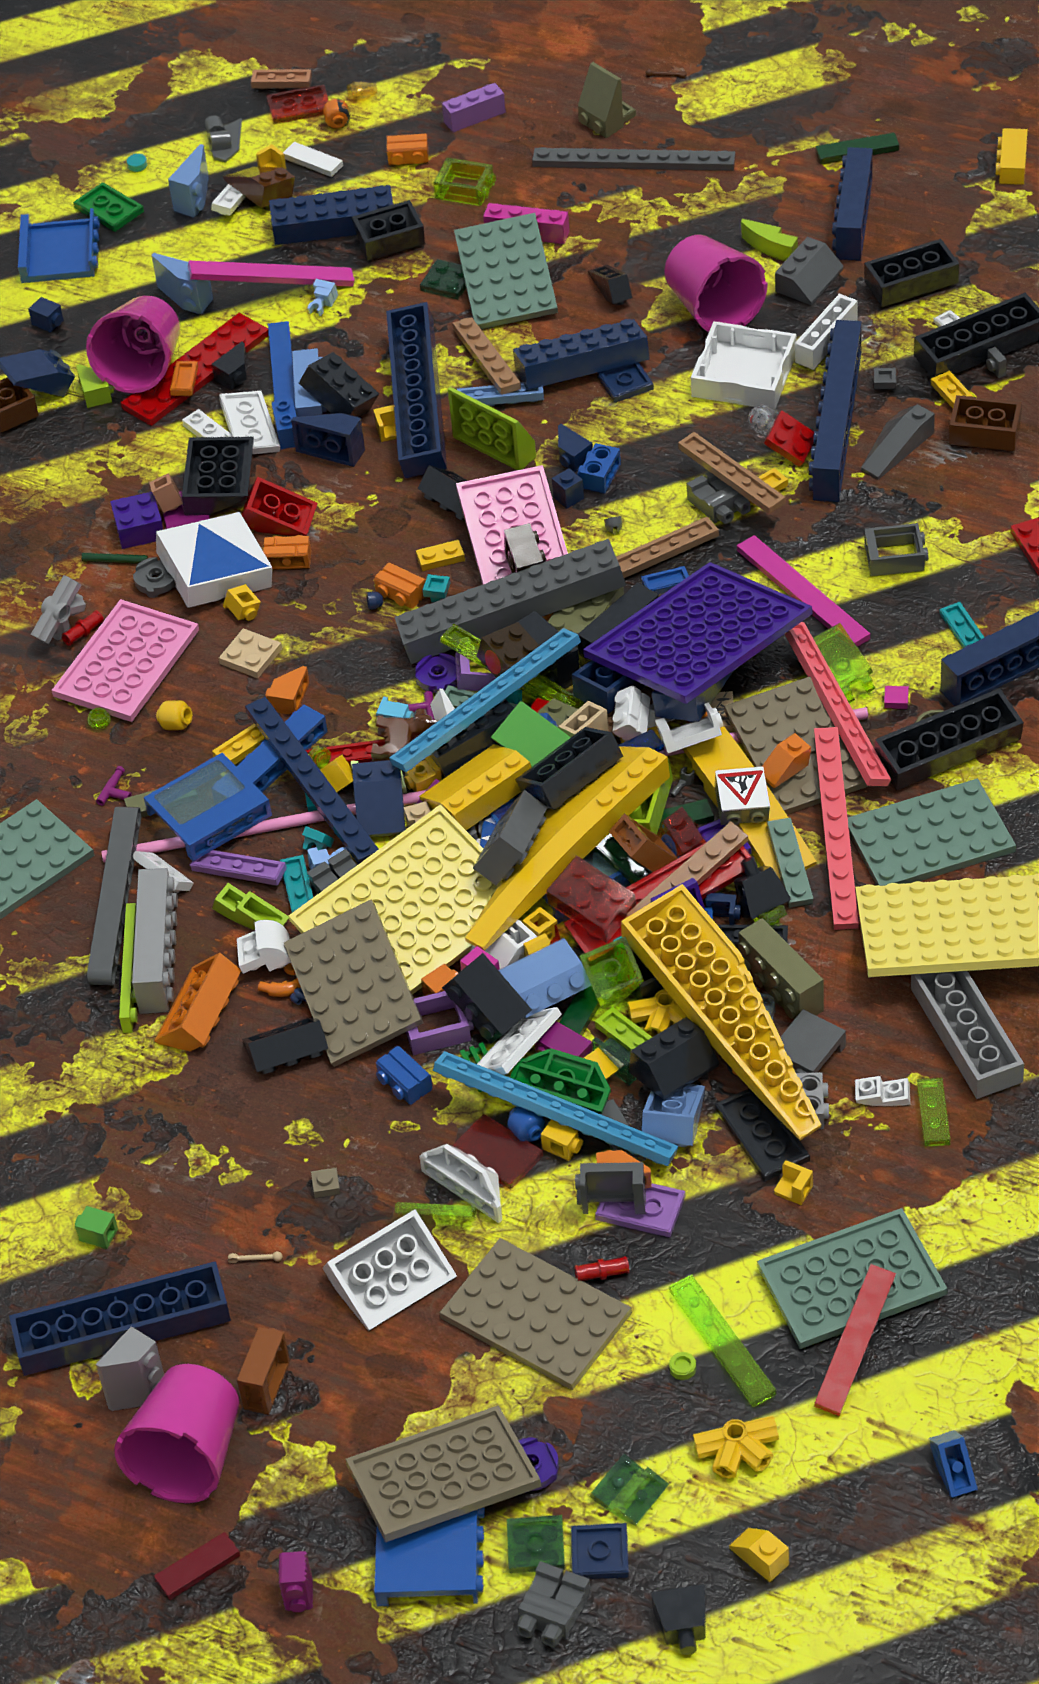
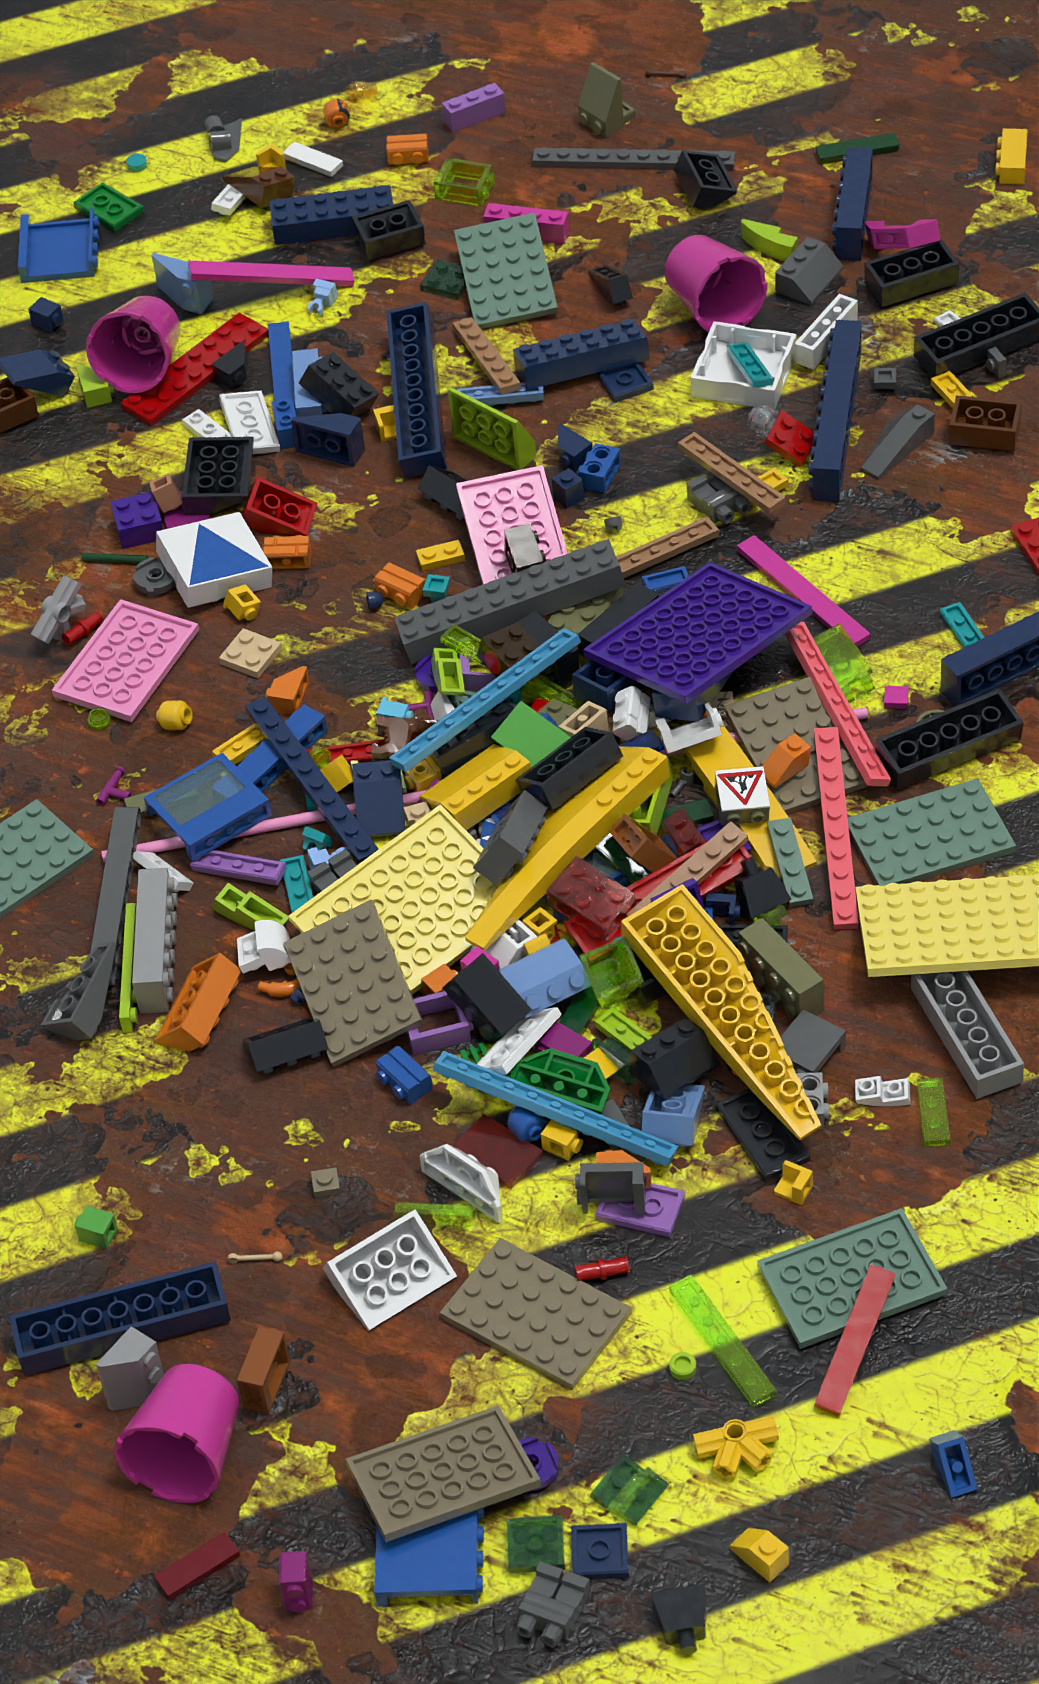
(83, 1004): none -> dark grey wedge
(184, 378): orange tile -> none
(190, 184): medium blue slope -> none
(281, 78): nougat plate -> none
(297, 104): clear red tile -> none
(447, 671): none -> lime slope
(658, 1011): yellow piece -> none
(704, 179): none -> black slope
(749, 364): none -> teal tile
(895, 536): dark grey window -> none
(901, 237): none -> dark pink slope

